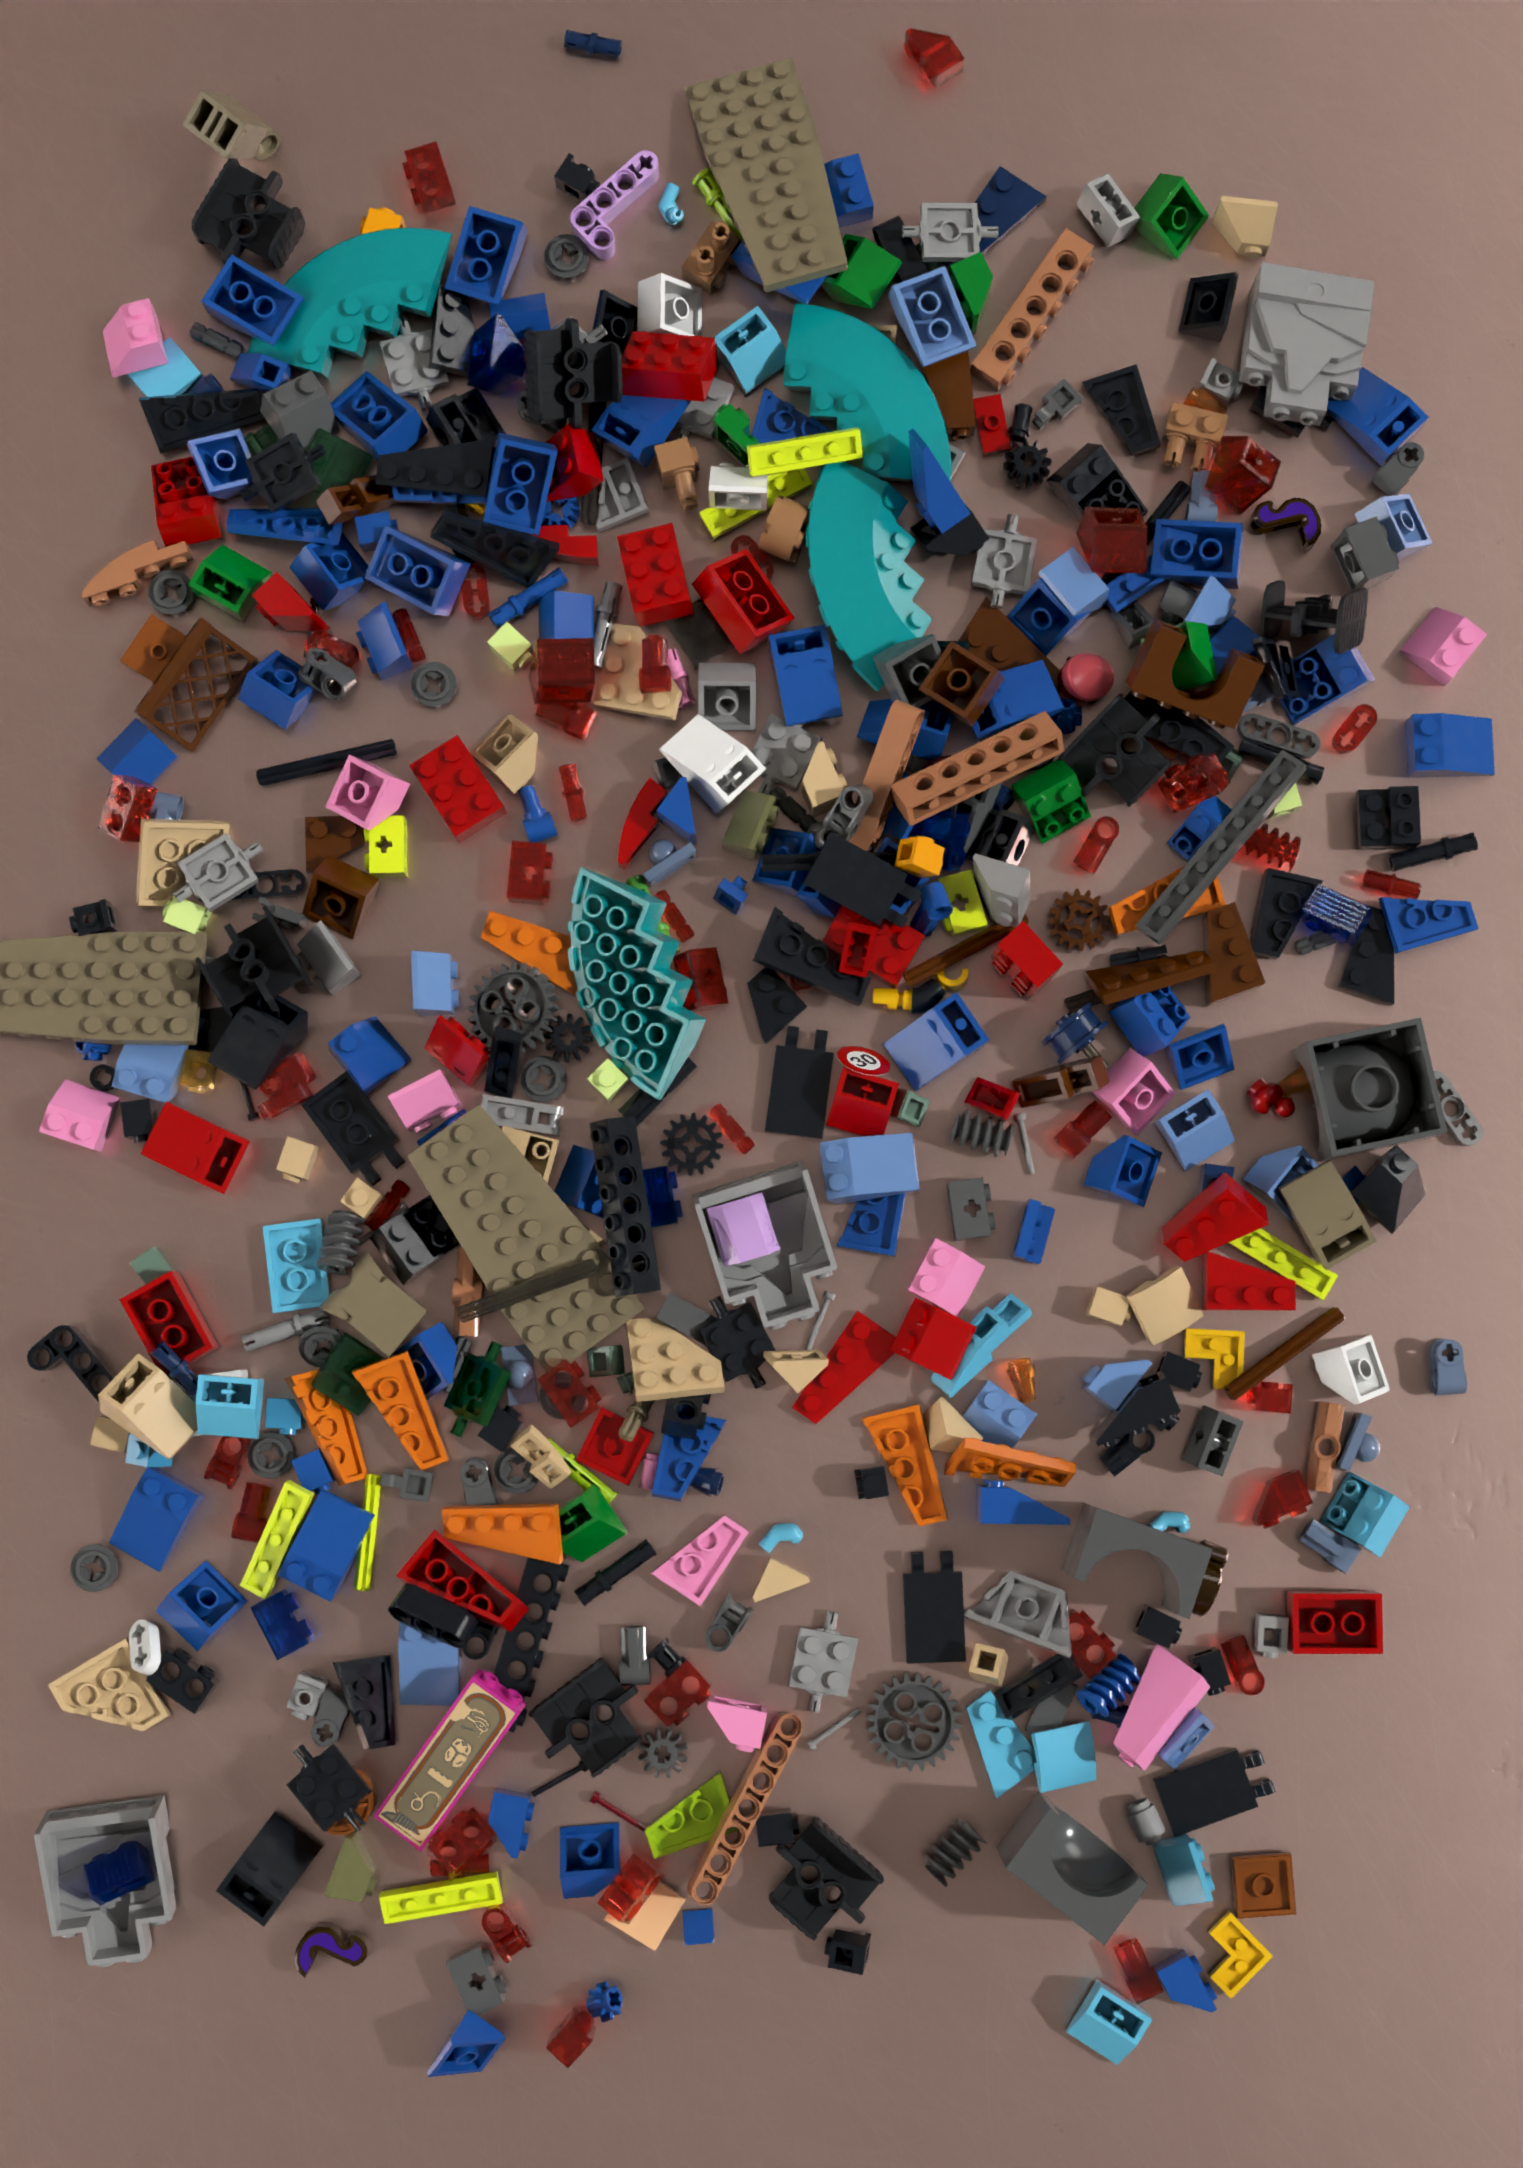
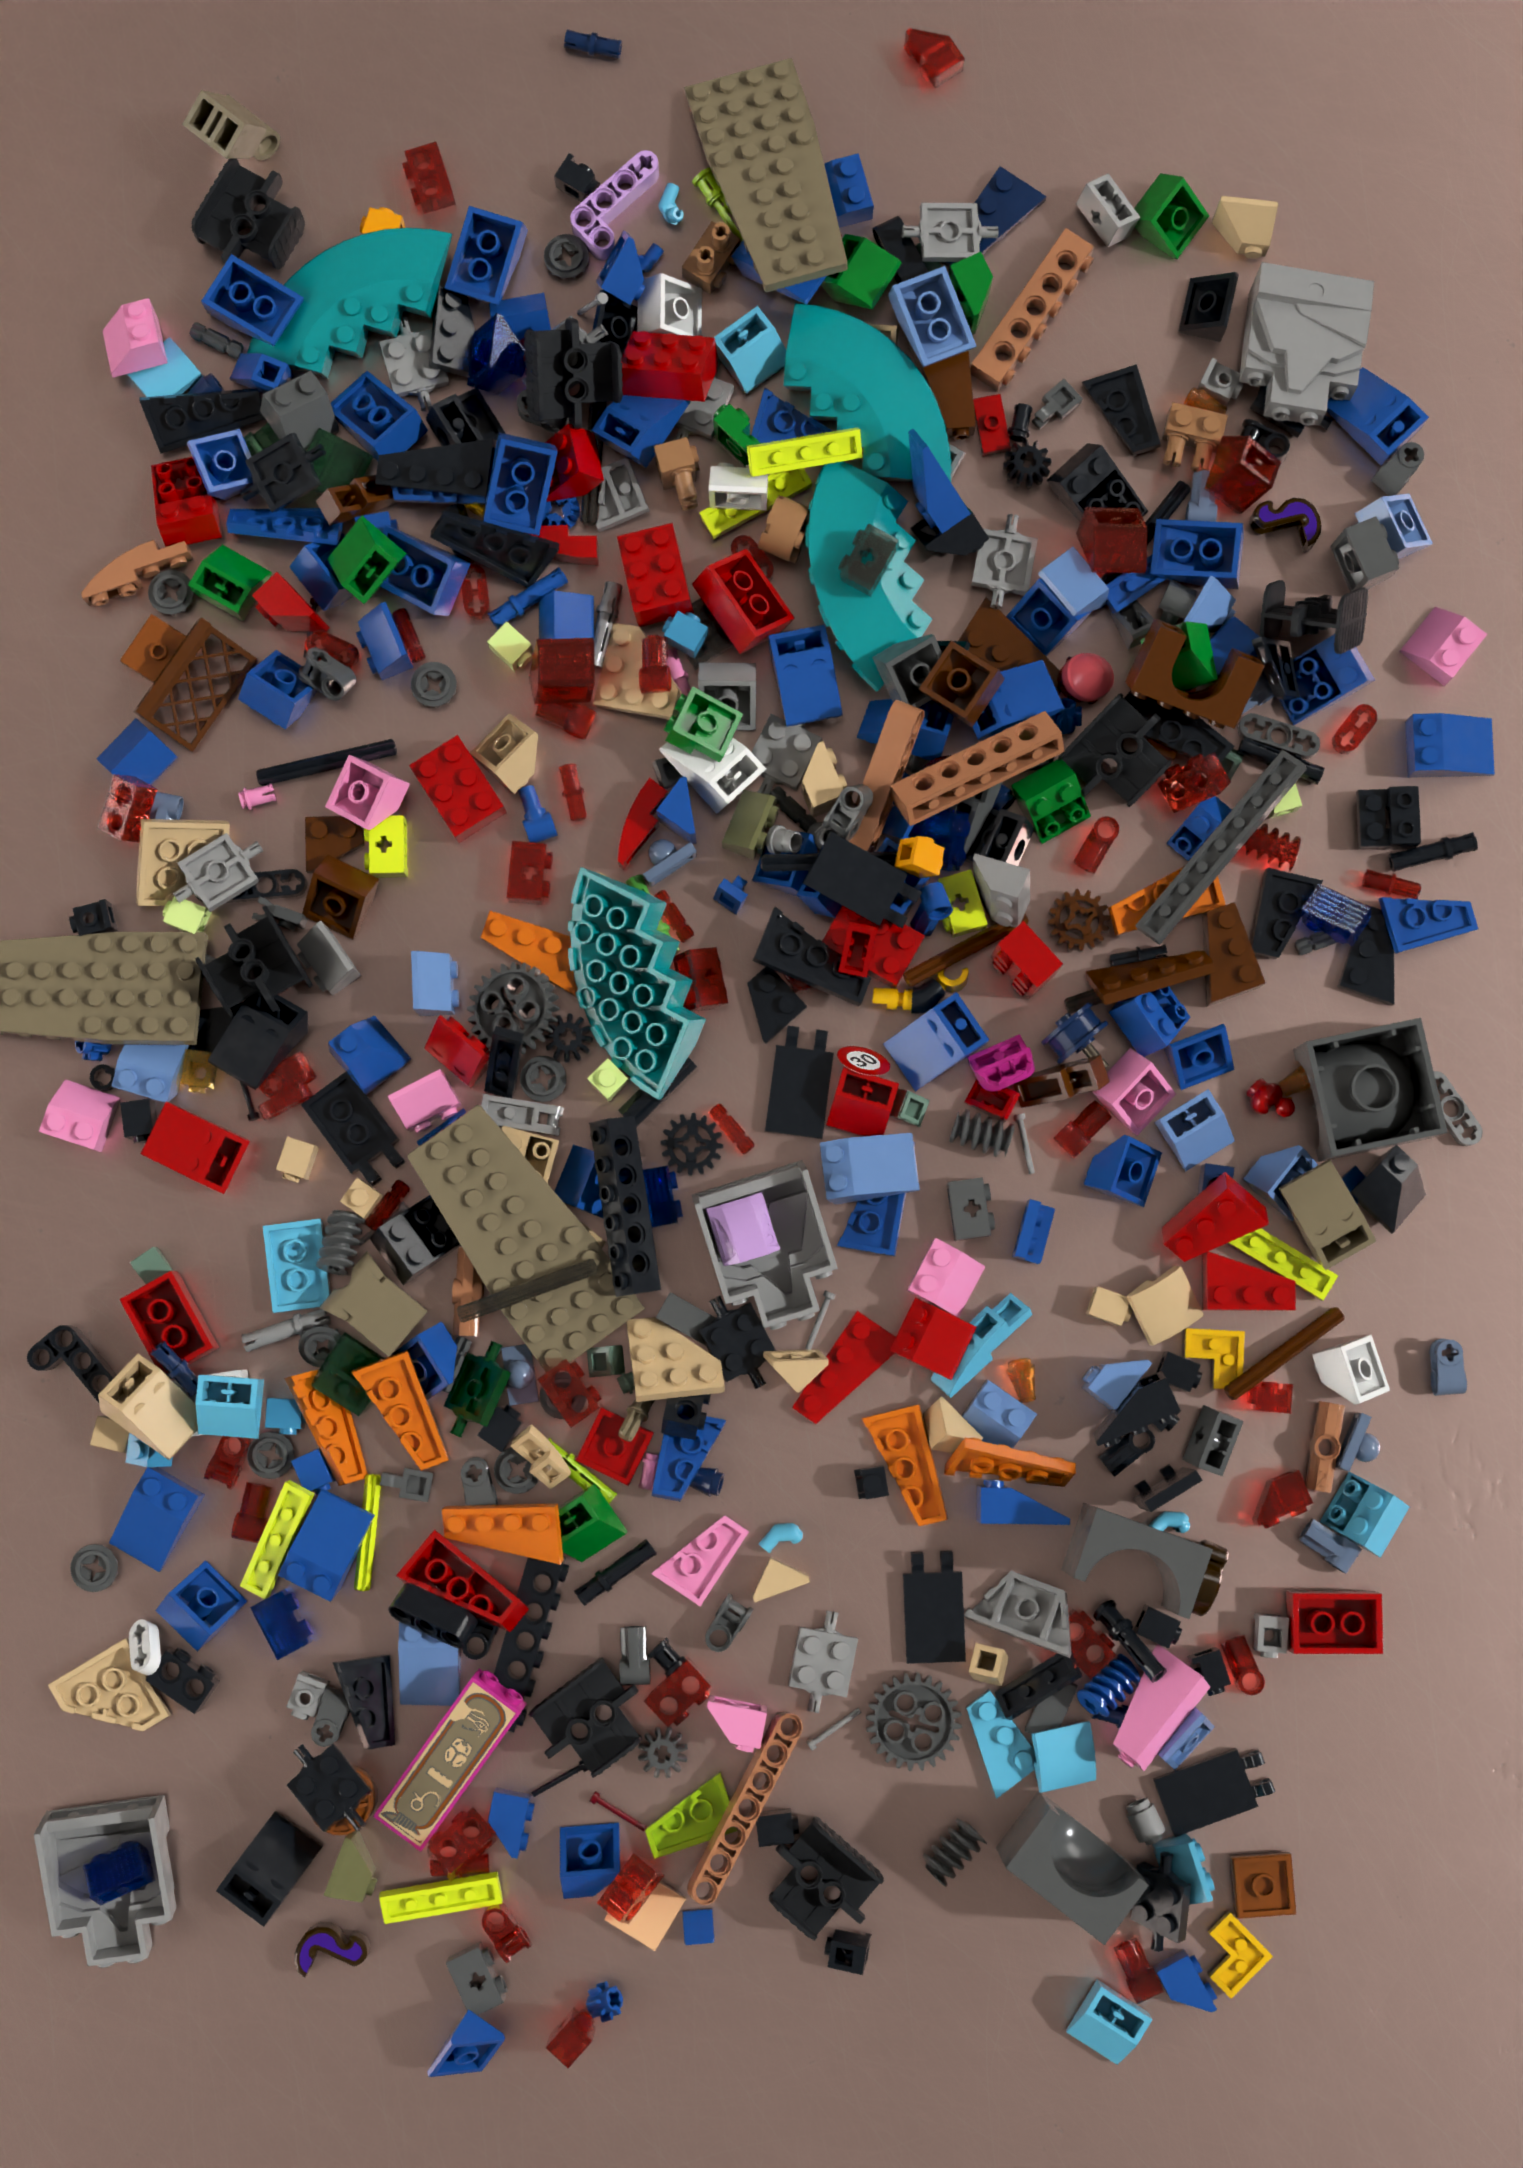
(255, 796): none -> bright pink pin
(364, 559): none -> green slope
(600, 299): none -> light grey piece
(622, 271): none -> blue slope
(650, 258): none -> blue arm
(685, 633): none -> dark azure brick
(702, 724): none -> green plate
(783, 840): none -> light grey piece
(867, 576): none -> clear smoke brick
(1002, 1064): none -> dark pink slope
(1121, 1630): none -> black pin
(1164, 1903): none -> black plate
(1167, 1489): none -> black tile
(1266, 437): none -> black piece

